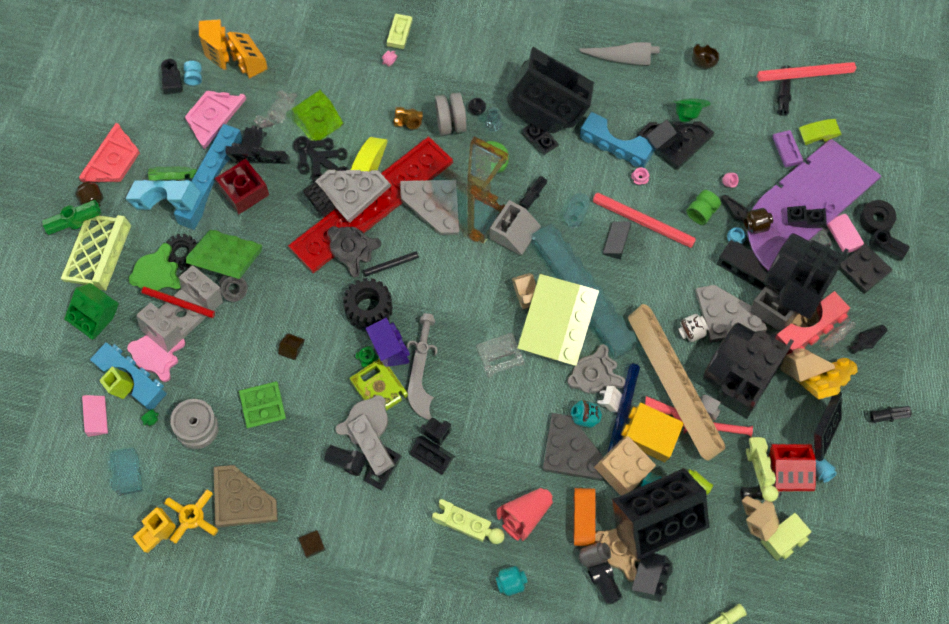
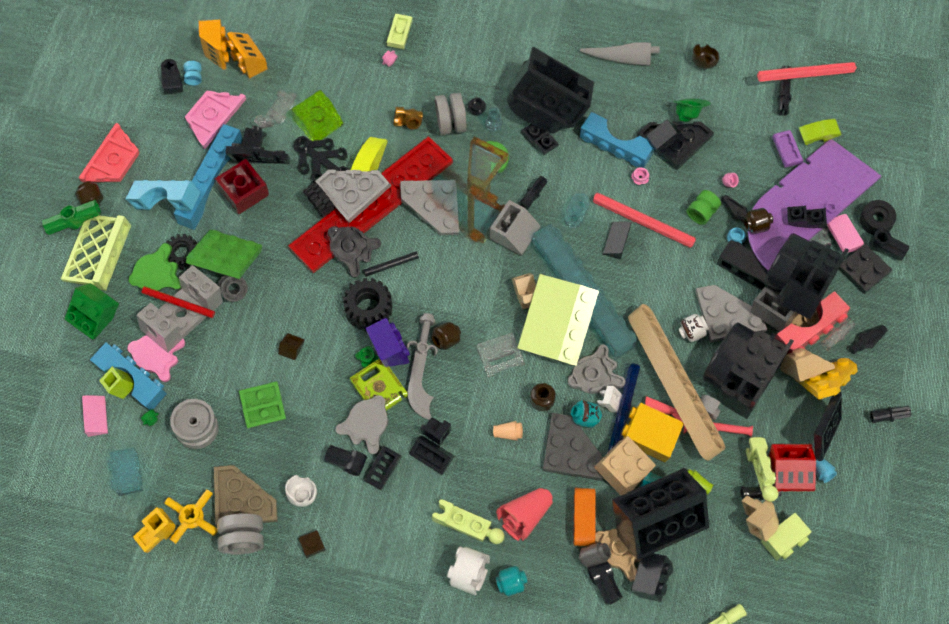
(170, 173): bright green tile -> none
(240, 534): none -> light grey wheel
(300, 491): none -> white hair
(371, 444): light grey plate -> none
(446, 335): none -> dark brown head
(469, 570): none -> white brick
(509, 431): none -> light nougat cone
(542, 397): none -> dark brown head

